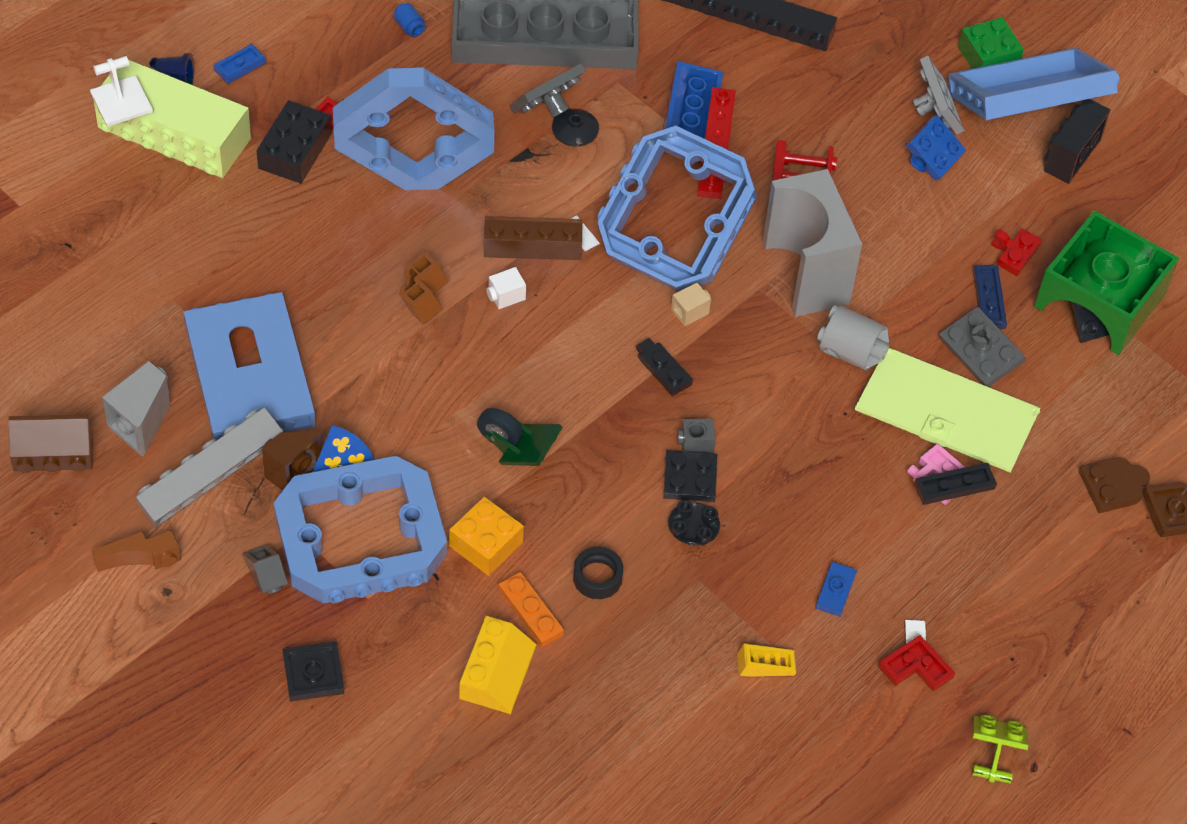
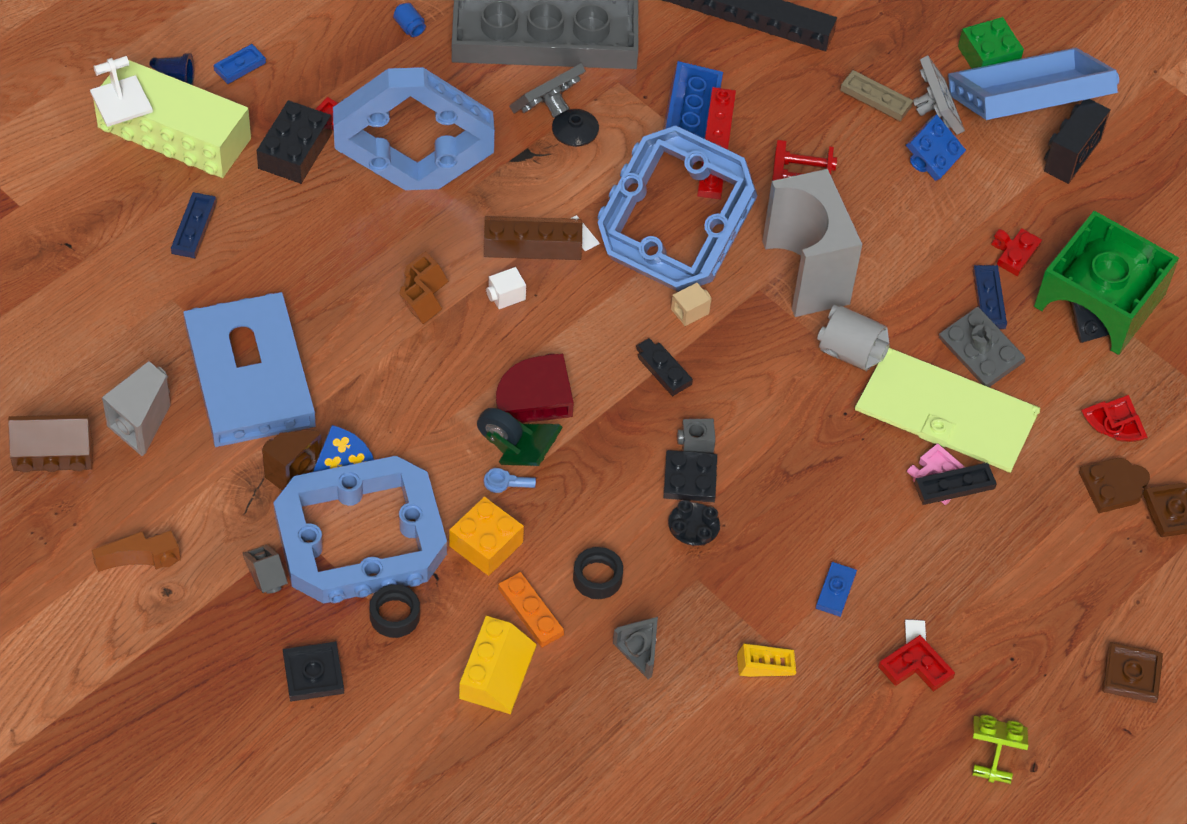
(193, 225): none -> dark blue plate
(208, 468): light grey brick -> none
(394, 593): none -> black tyre
(499, 480): none -> medium blue plate
(536, 390): none -> dark red brick
(638, 644): none -> dark grey slope
(876, 95): none -> dark tan plate
(1116, 420): none -> red brick
(1133, 672): none -> reddish brown plate

